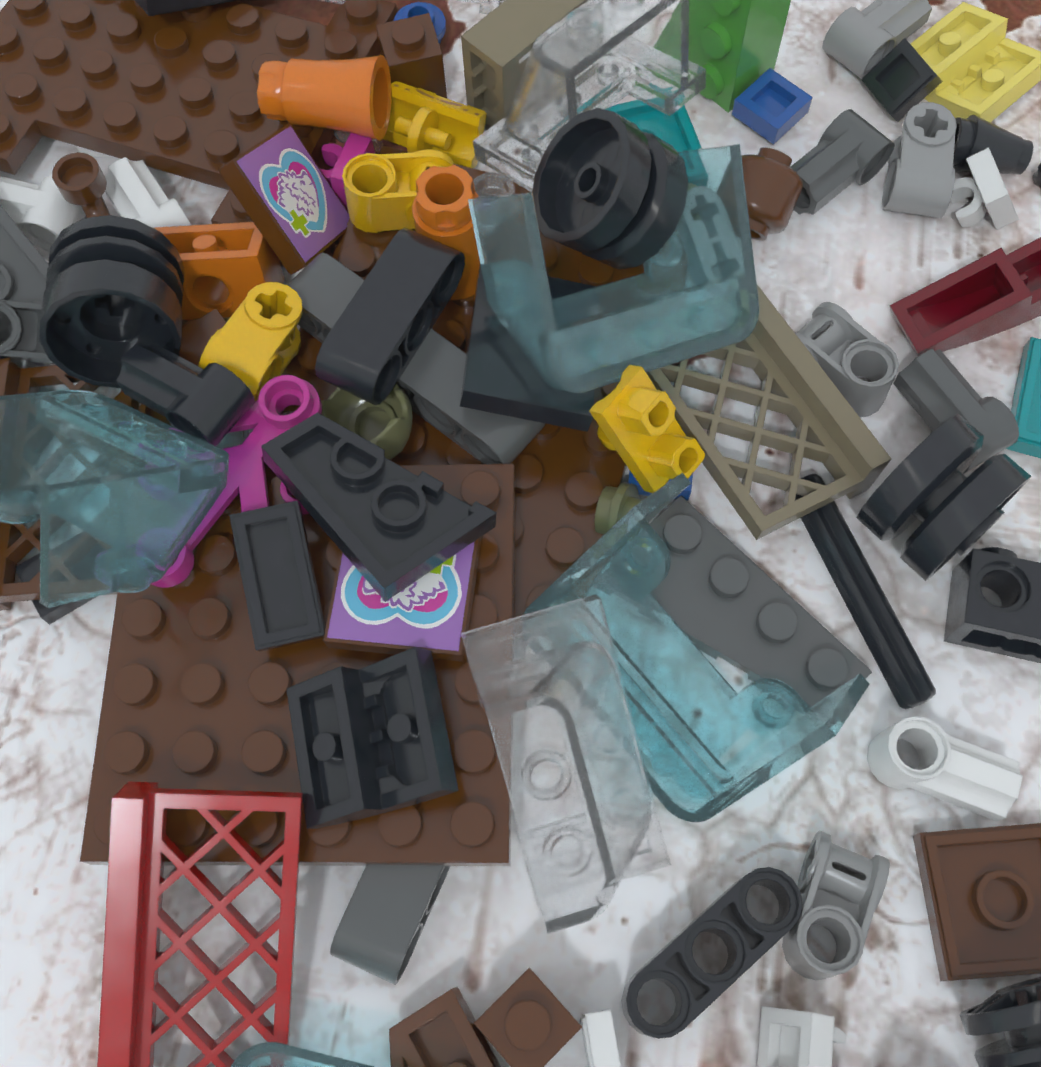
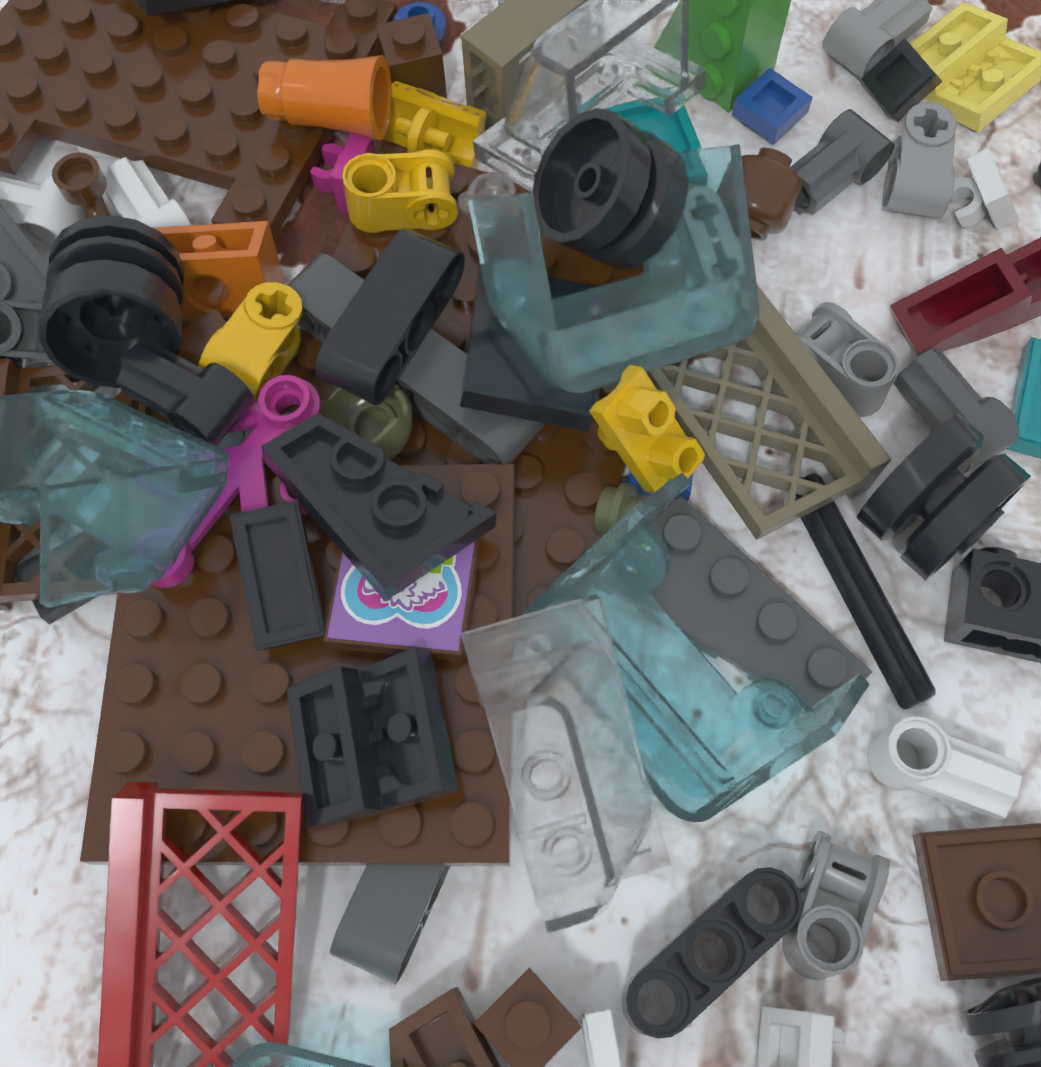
(287, 198): tile -> none
(445, 216): orange plant -> none
(975, 134): black cone -> none

